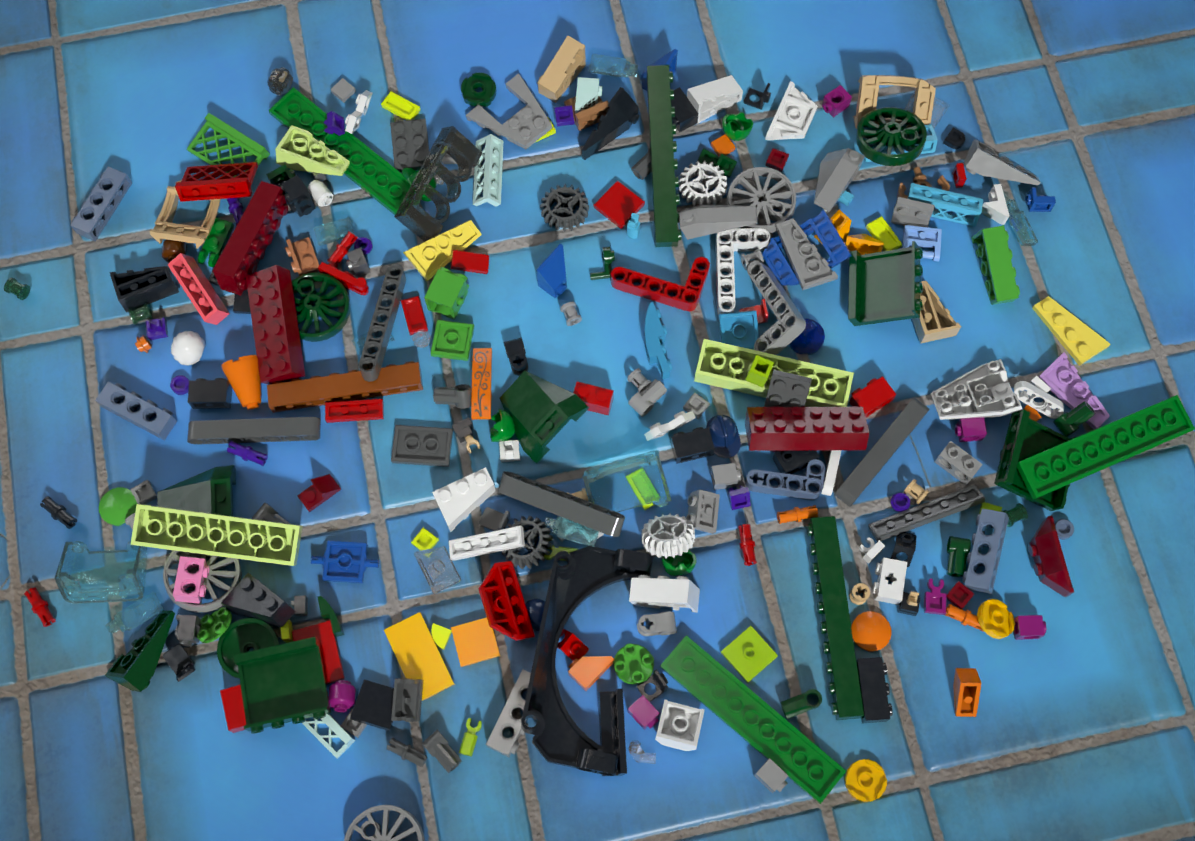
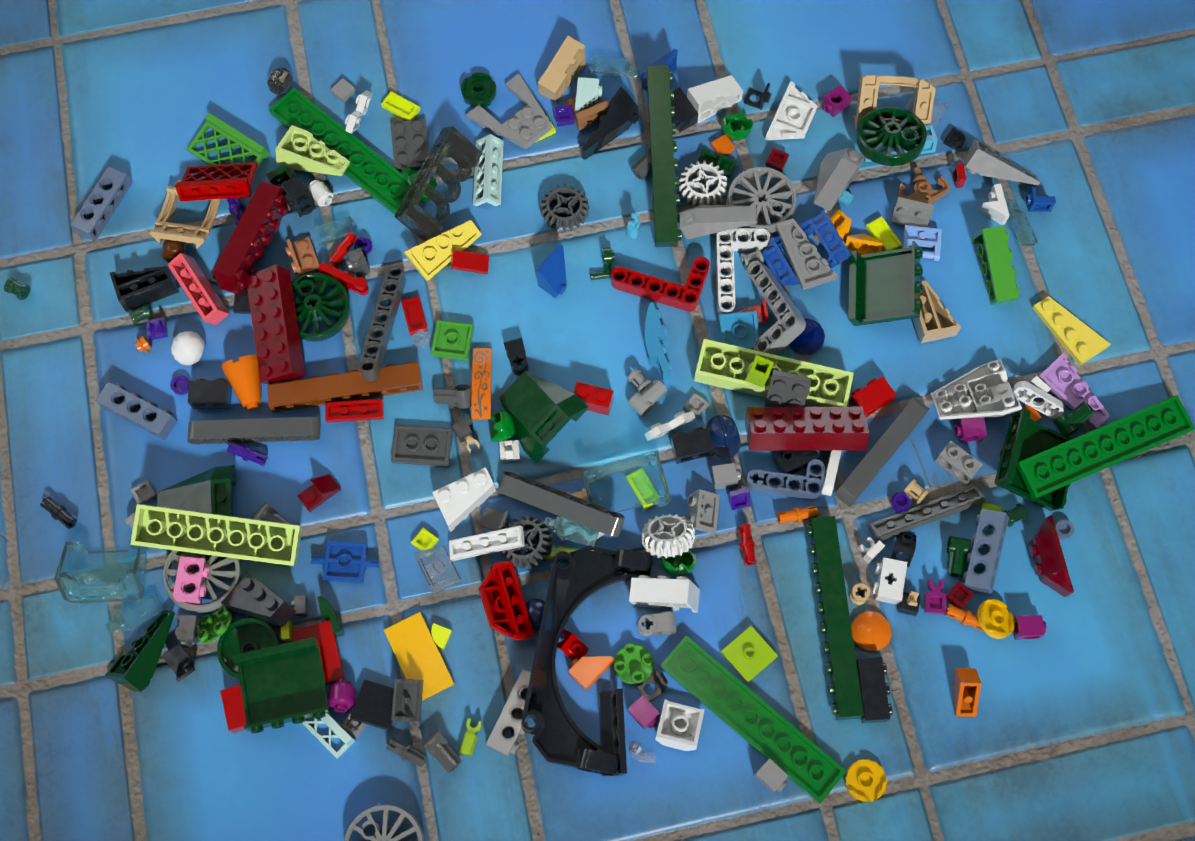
(40, 607): red pin -> none
(117, 506): bright green dish -> none
(215, 241): green hinge -> none
(334, 124): dark purple tile -> none
(447, 293): bright green piece -> none
(475, 642): light orange tile -> none
(571, 313): light grey bush -> none
(619, 204): red tile -> none
(799, 704): dark green piece -> none
(948, 201): medium azure fence -> none

